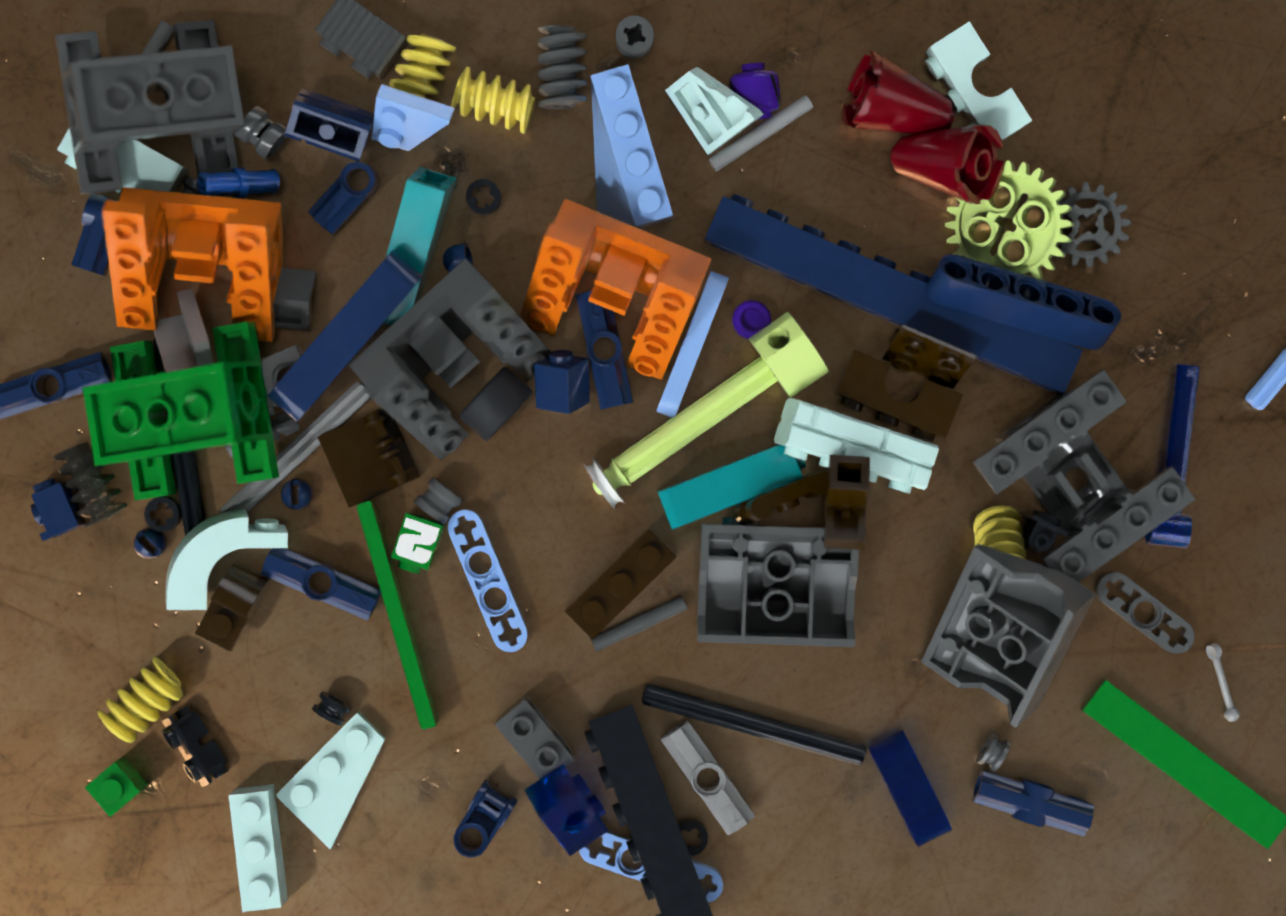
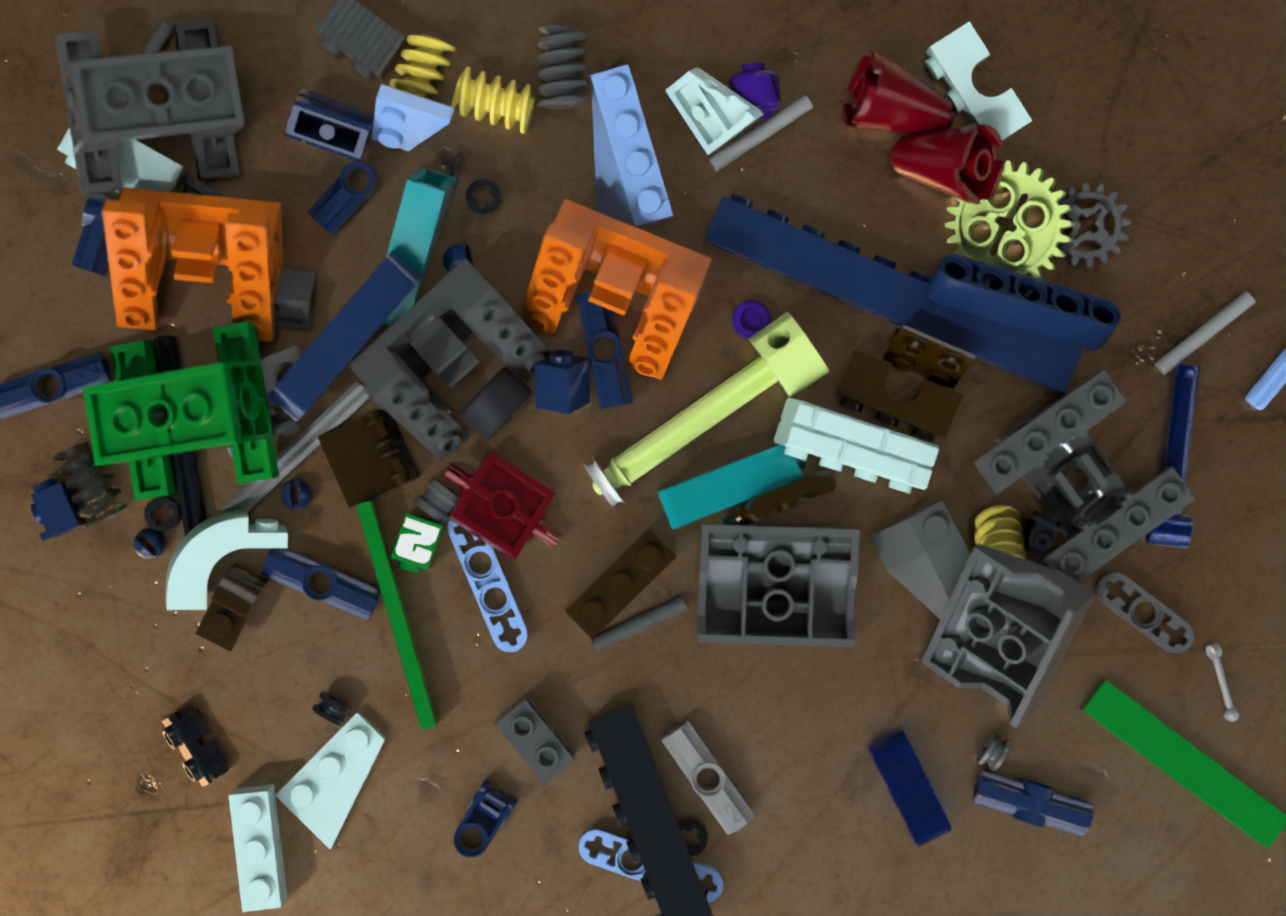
(116, 786): green brick -> none
(142, 702): light yellow piece -> none
(183, 337): light grey panel -> none
(238, 182): blue pin -> none
(262, 132): dark grey wheel -> none
(501, 505): none -> dark red plate
(567, 809): clear blue brick -> none
(631, 43): dark grey wheel -> none
(692, 344): light blue beam -> none
(753, 724): black axle -> none
(846, 502): dark brown brick -> none
(924, 554): none -> dark grey wedge
(1205, 332): none -> light grey bar

